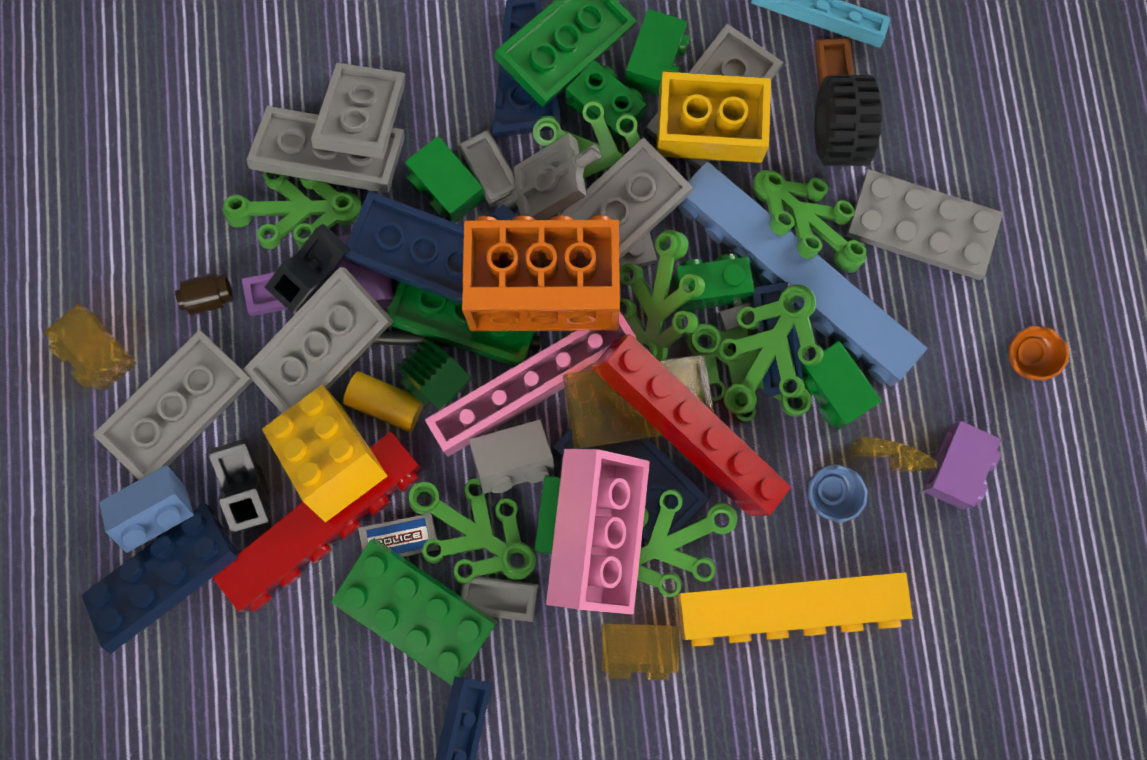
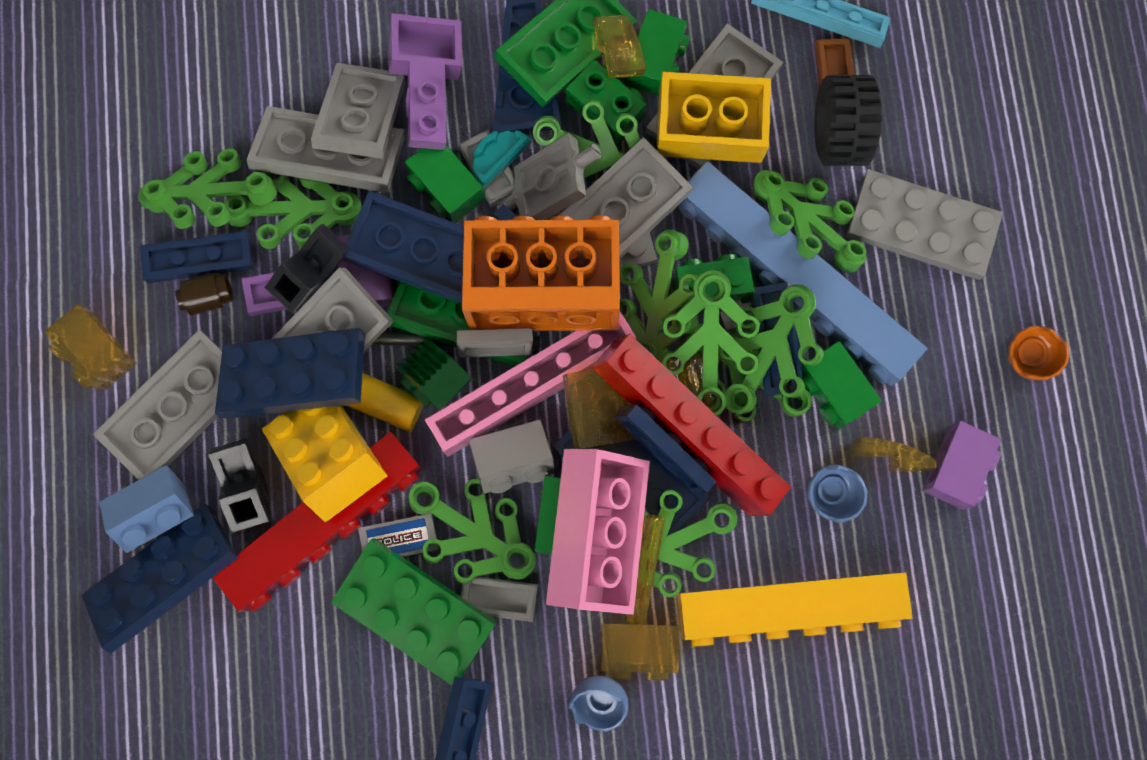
(161, 194): none -> bright green plant
(197, 257): none -> dark blue plate
(291, 373): none -> dark blue plate
(428, 54): none -> medium lavender plate
(494, 342): none -> light grey tile
(497, 153): none -> teal tile
(599, 703): none -> medium blue hair
(620, 46): none -> clear yellow slope
(650, 546): none -> clear yellow axle
(665, 447): none -> dark blue plate
(711, 335): none -> bright green plant

